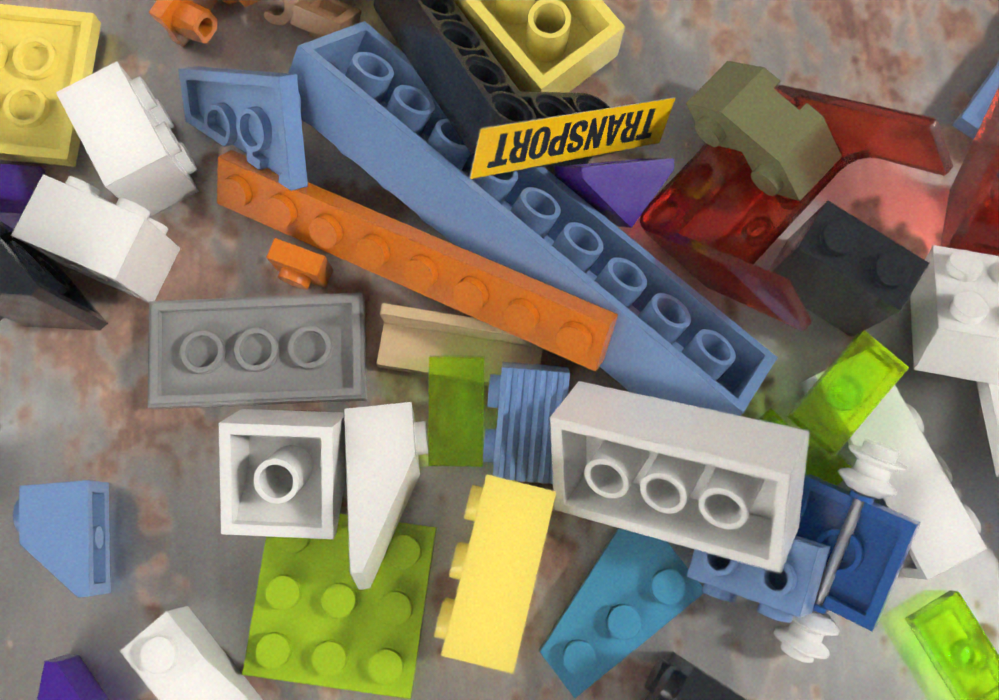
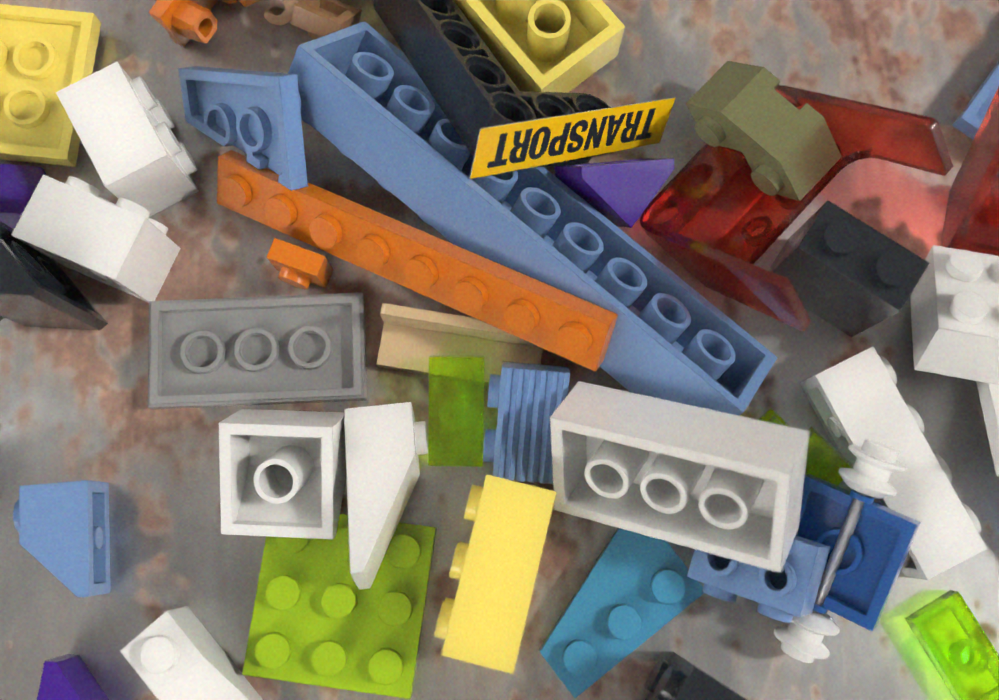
(848, 392): clear neon green plate -> none

